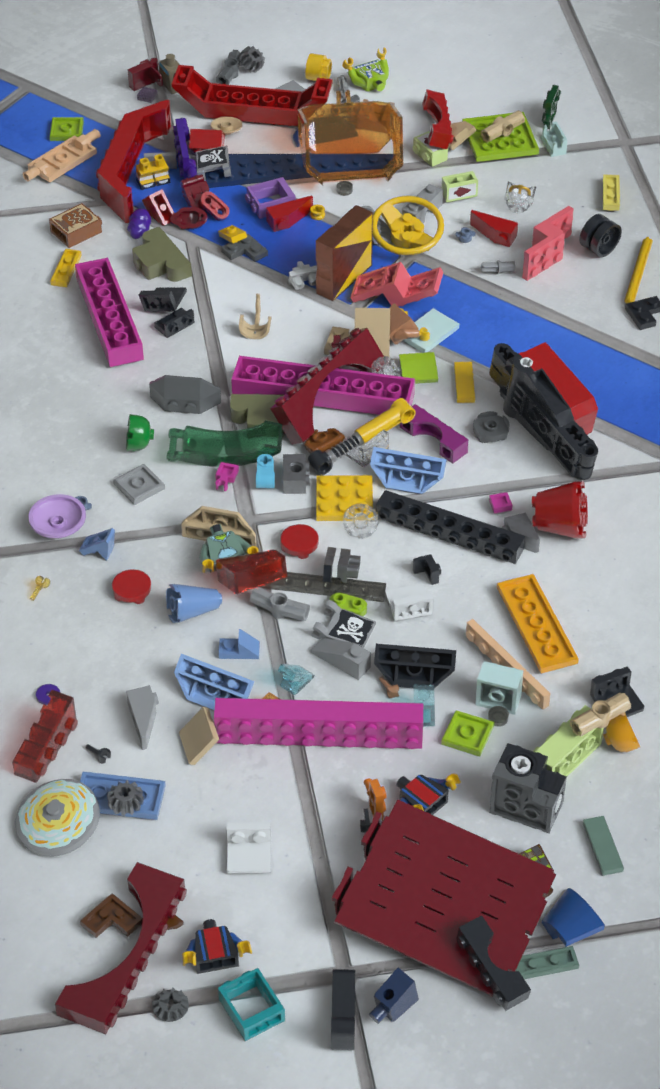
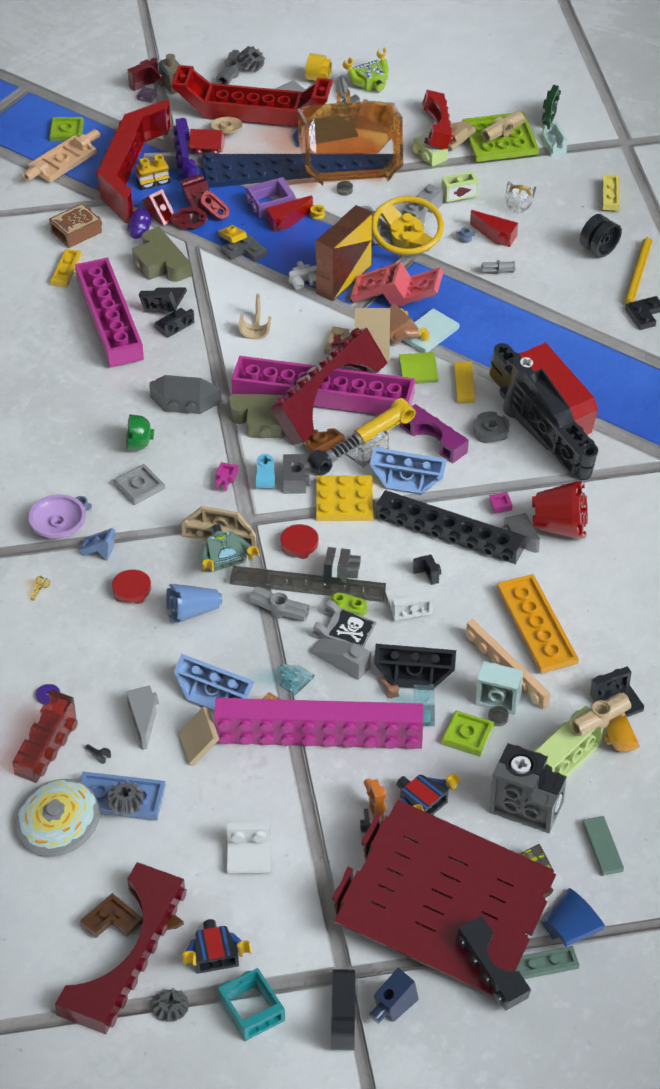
(213, 160): flag -> none
(232, 447): clear green windscreen -> none
(242, 648): medium blue slope -> none
(251, 570): clear red wedge -> none
(360, 520): clear wheel -> none
(384, 368): clear wheel -> none
(547, 243): coral bracket -> none

